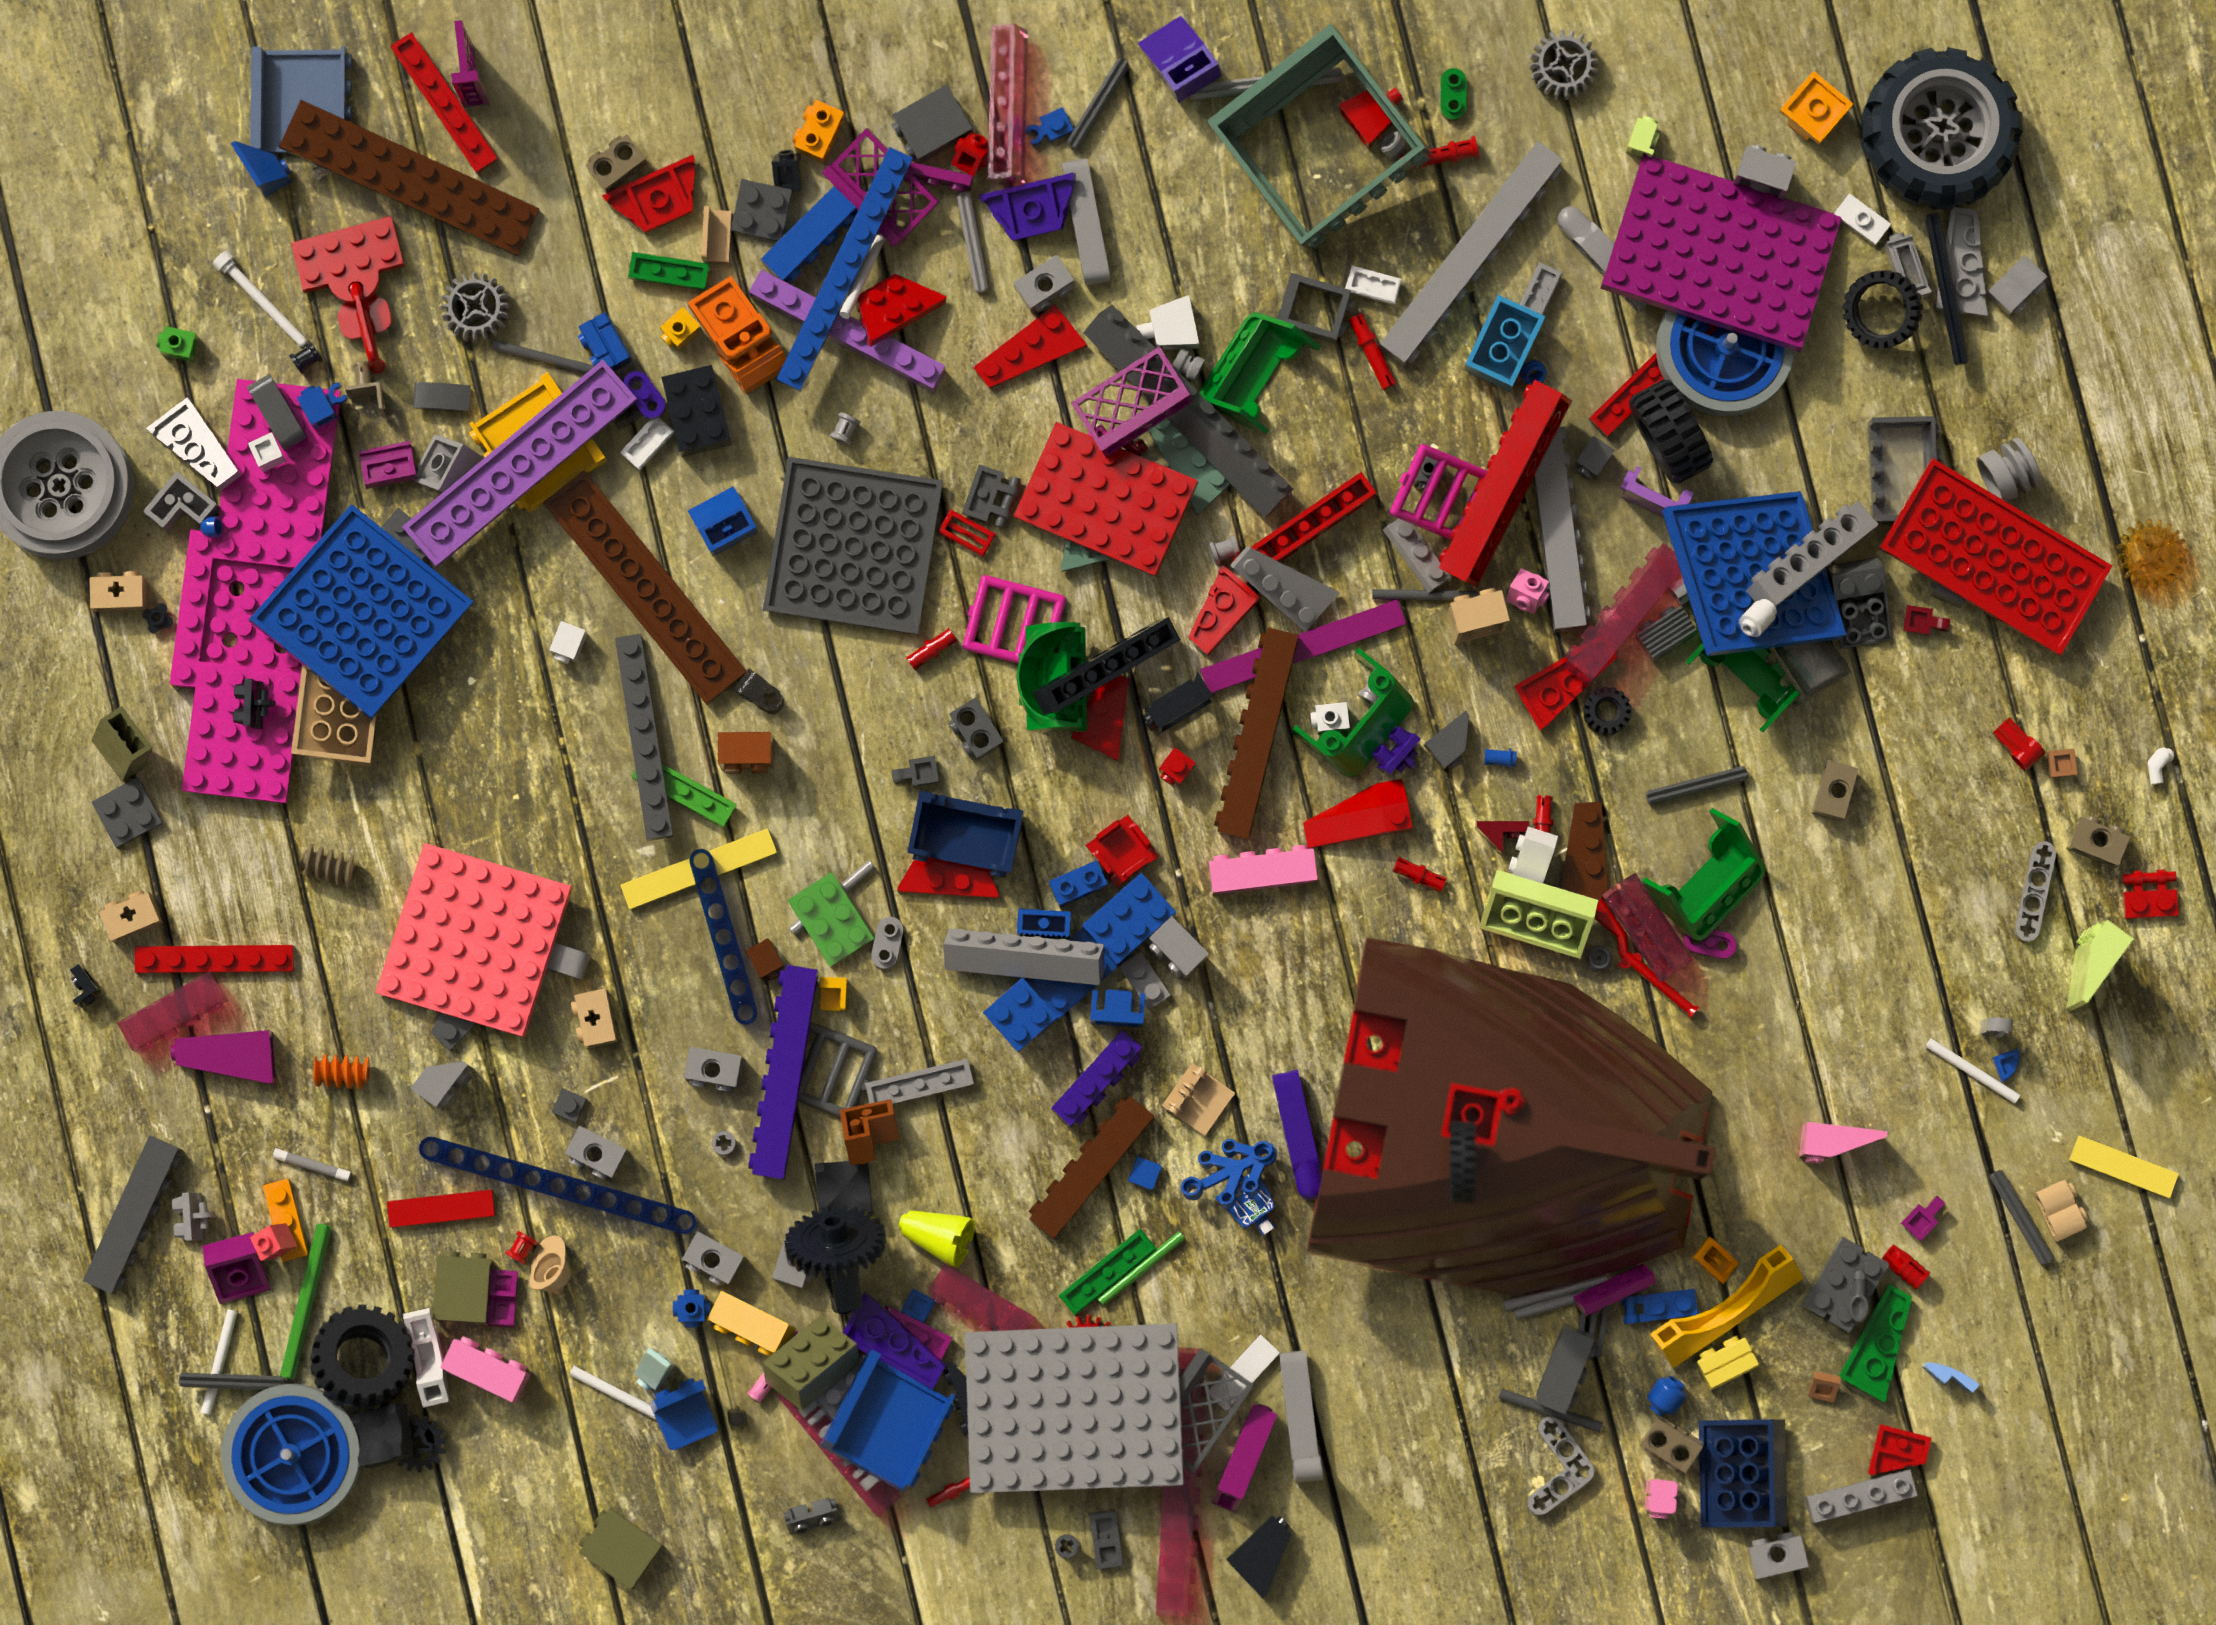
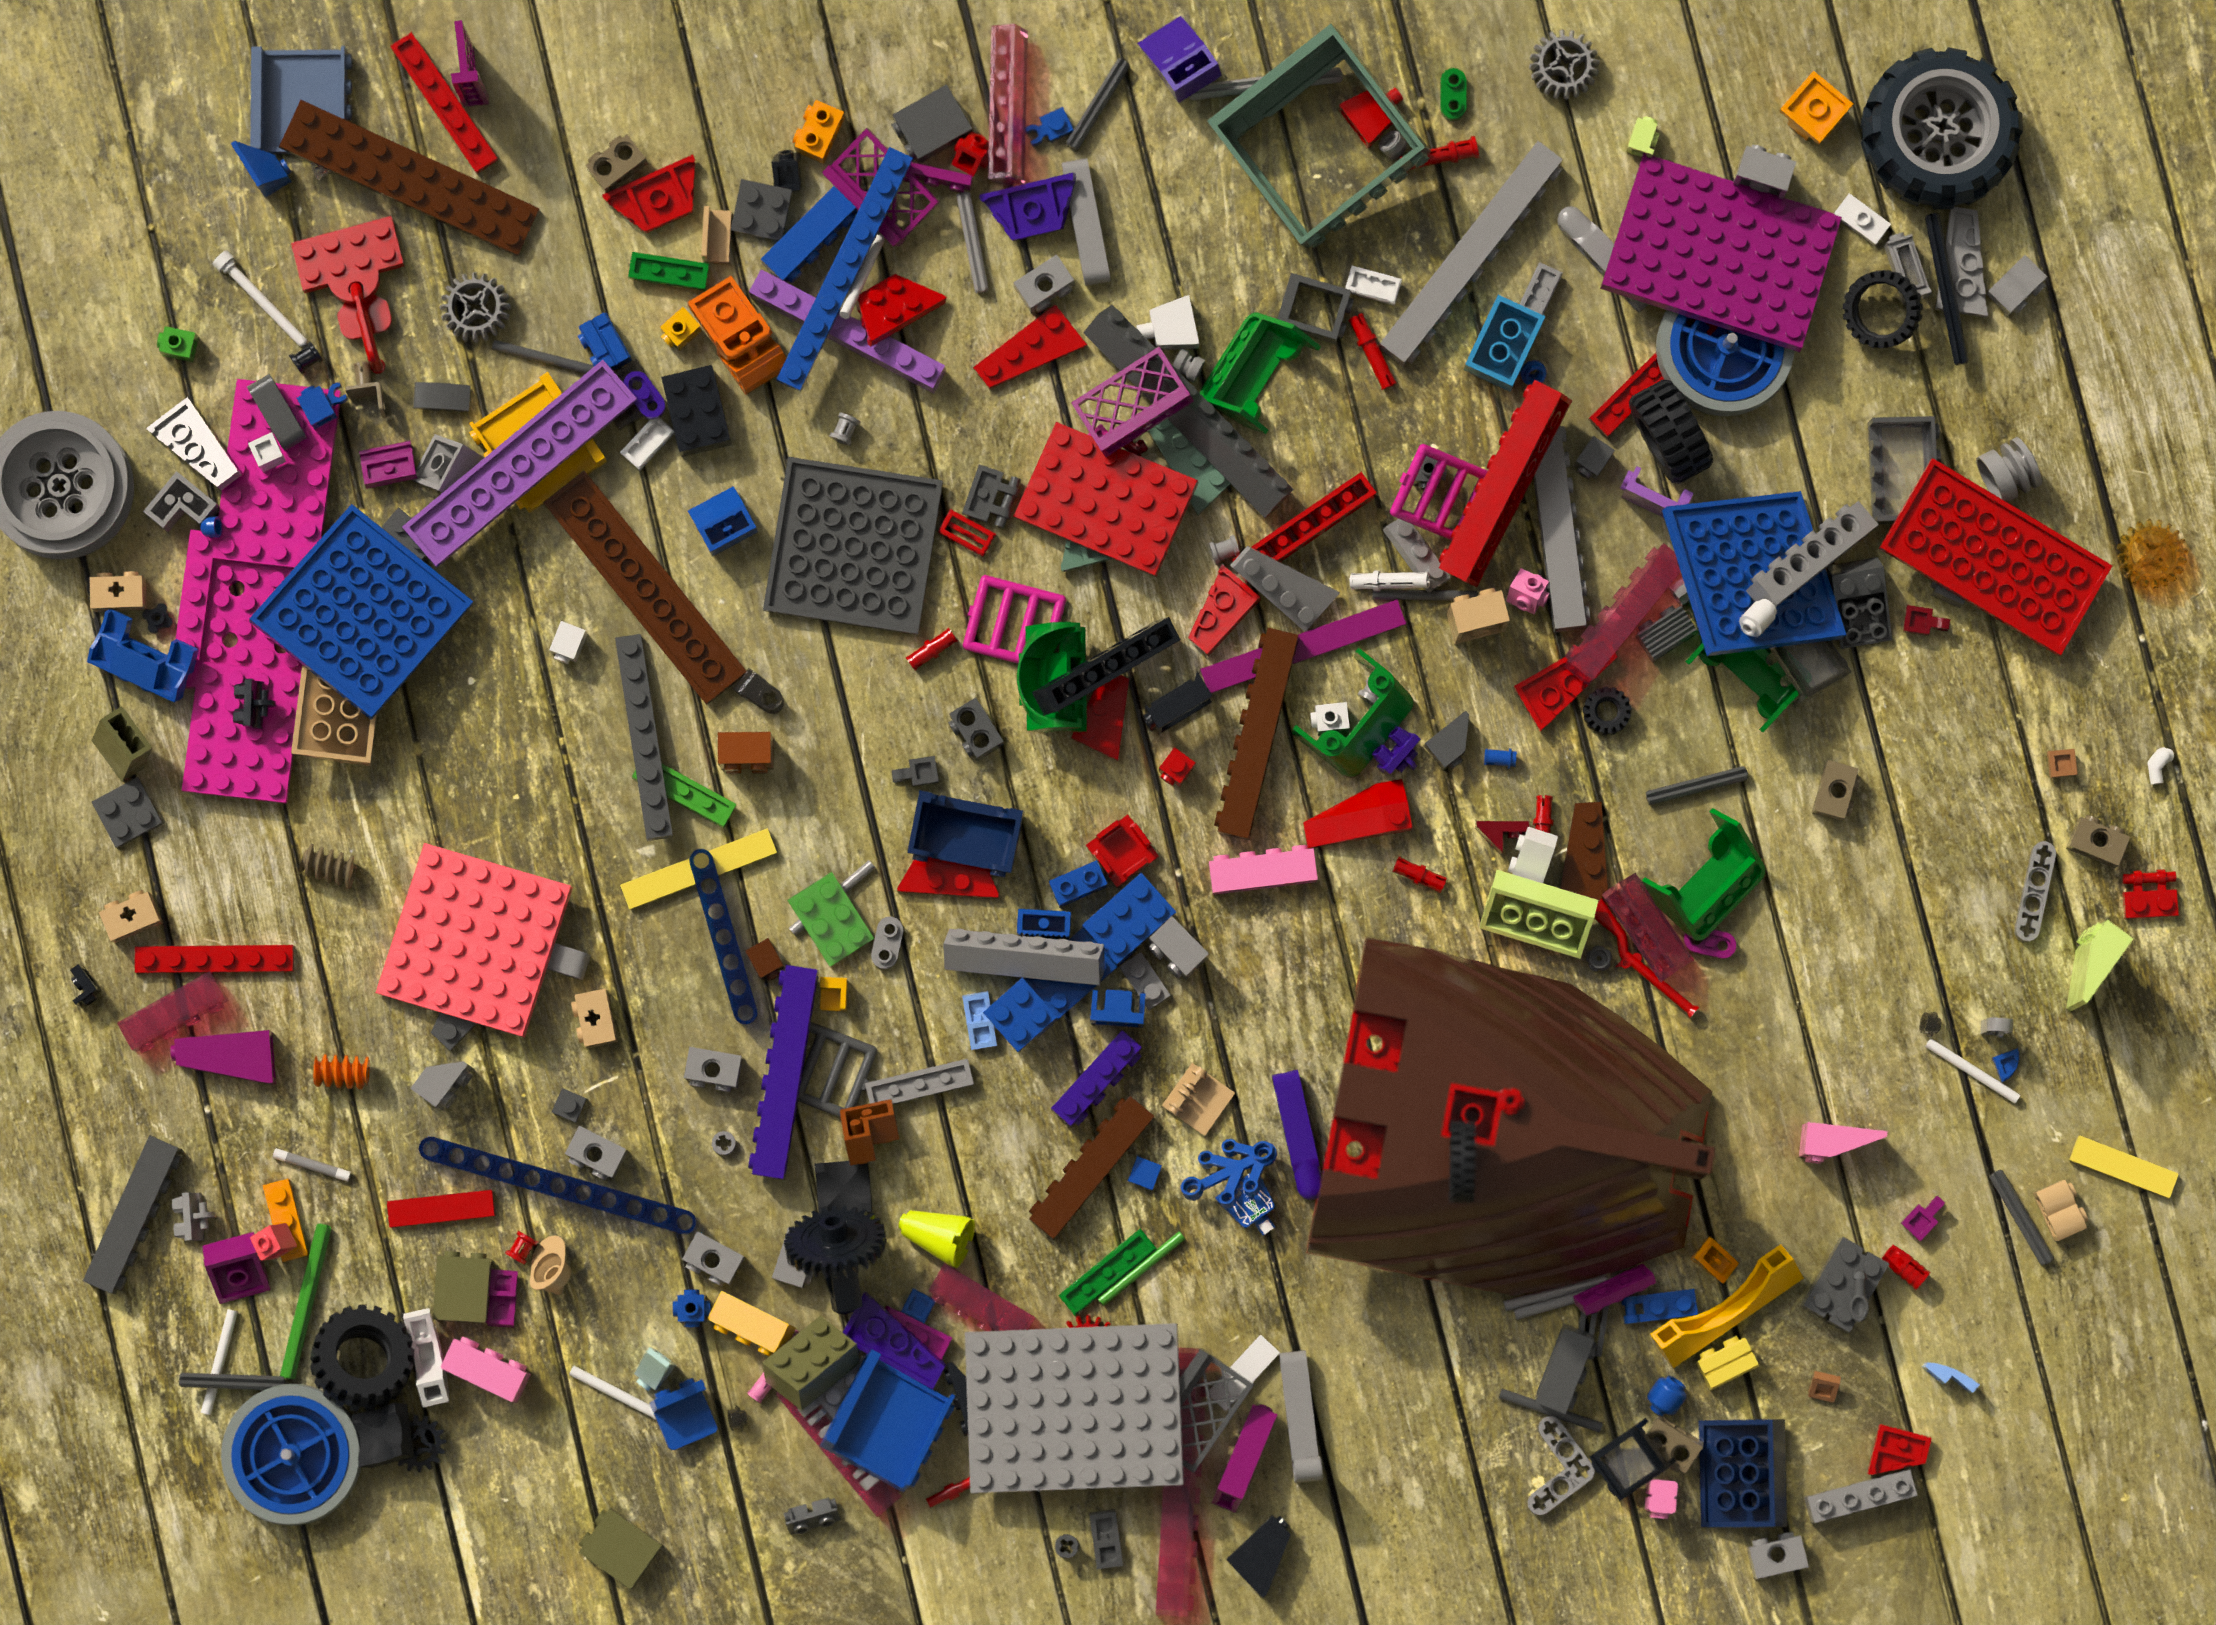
(139, 663): none -> blue bracket
(980, 1029): none -> light blue slope
(1389, 580): none -> white pin
(1630, 1461): none -> window
(1875, 1351): green wing -> none
(1930, 1023): none -> clear smoke plate
(2023, 749): red piece -> none

